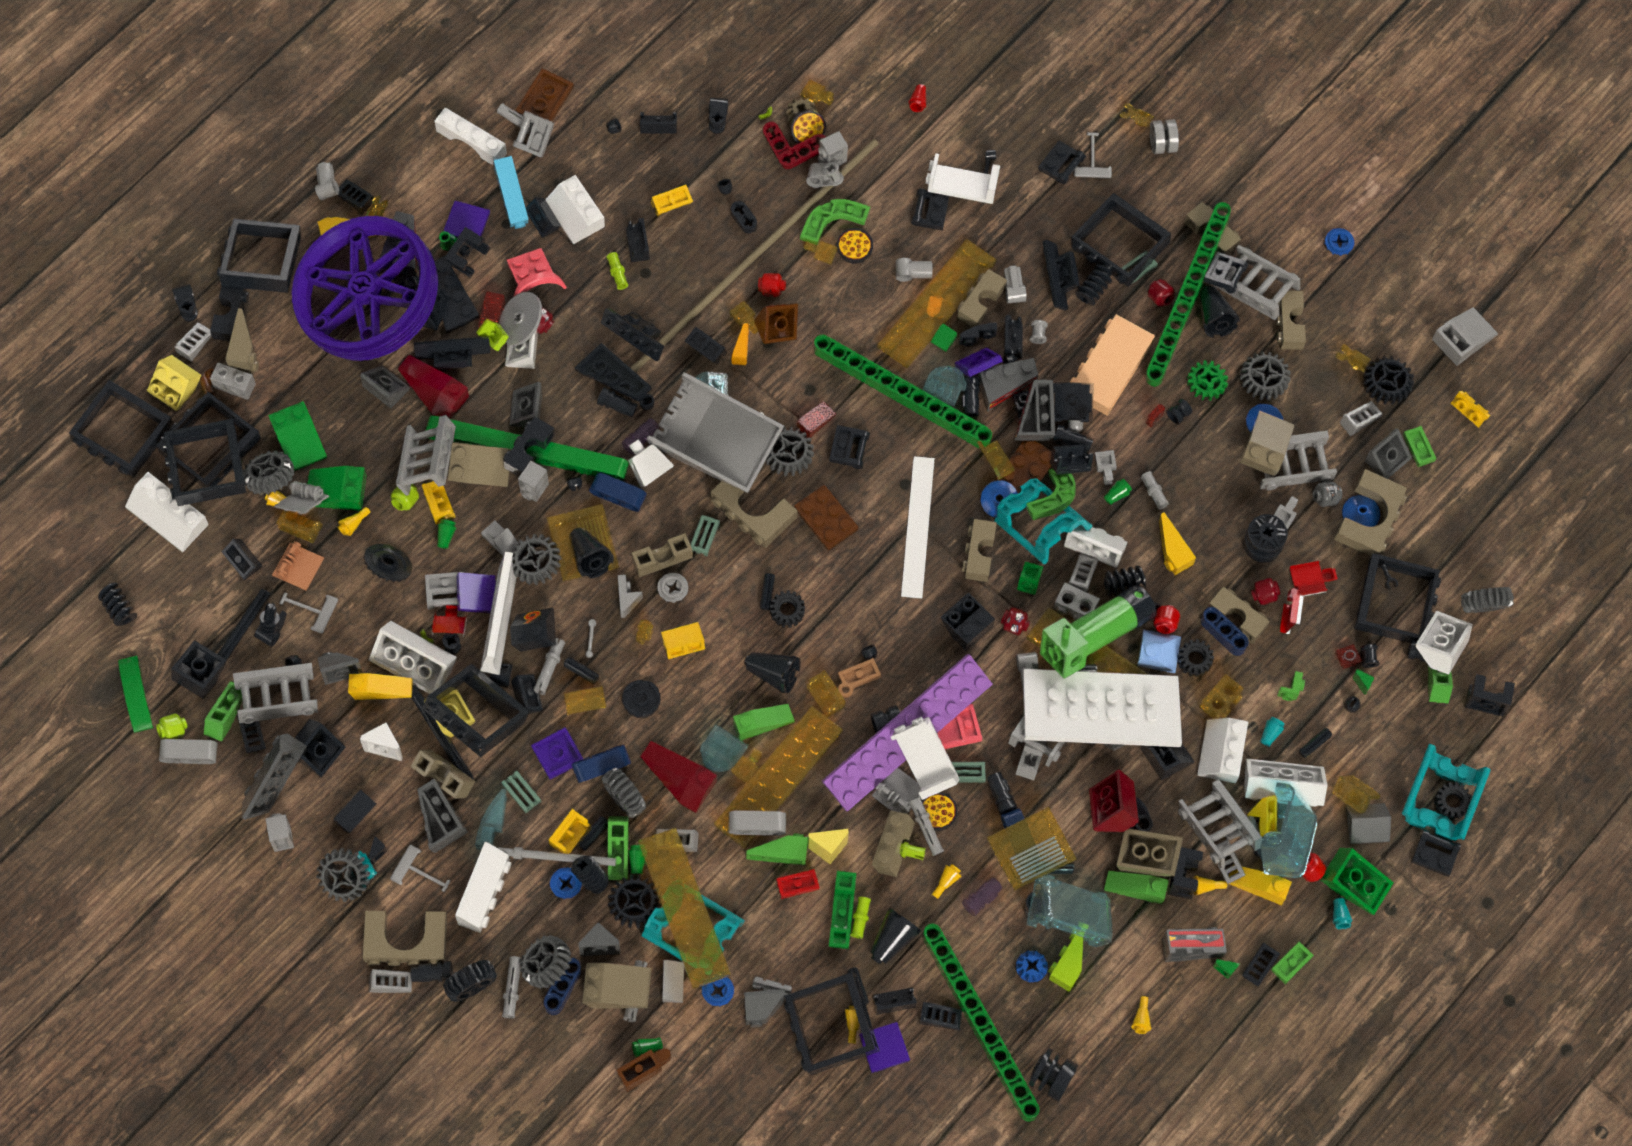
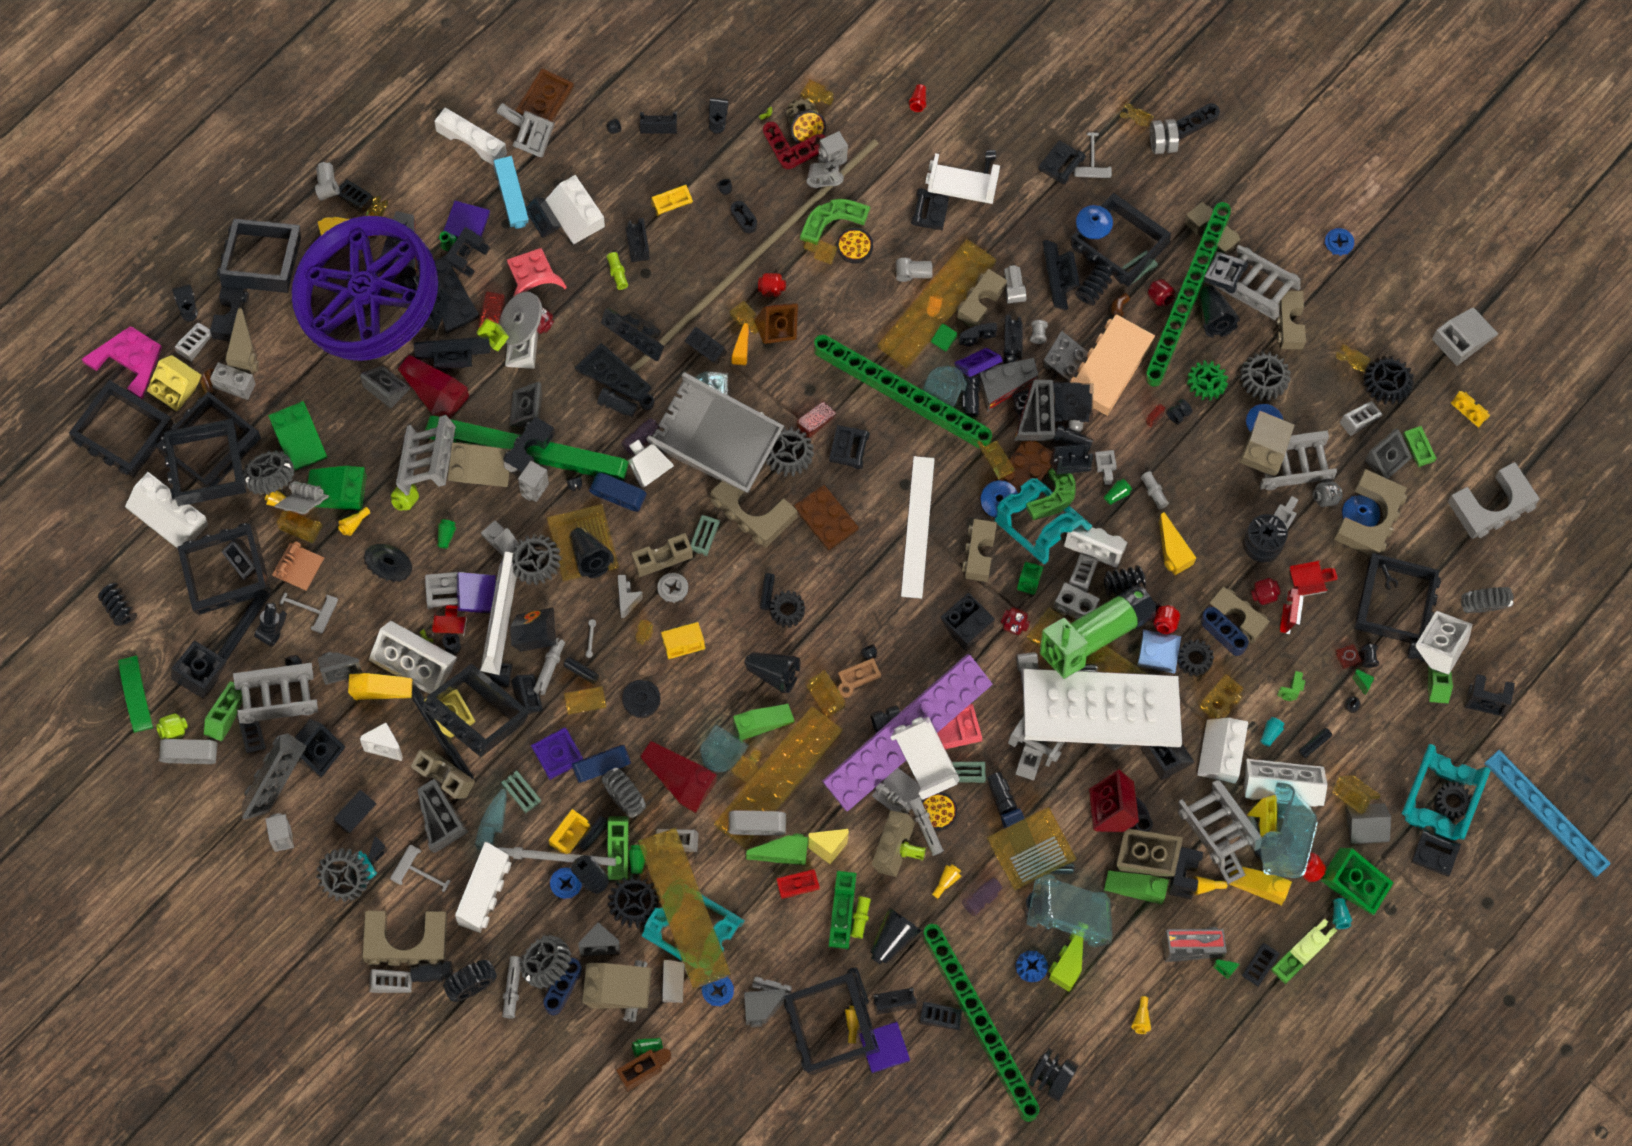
(132, 351): none -> dark pink wing
(235, 596): none -> black window
(438, 502): yellow hinge -> none
(1065, 356): none -> flat silver hinge
(1091, 228): none -> blue dish
(1117, 304): none -> reddish brown arm
(1200, 113): none -> black beam
(1312, 943): none -> yellowish green hinge
(1479, 520): none -> light grey arch
(1547, 813): none -> dark azure tile

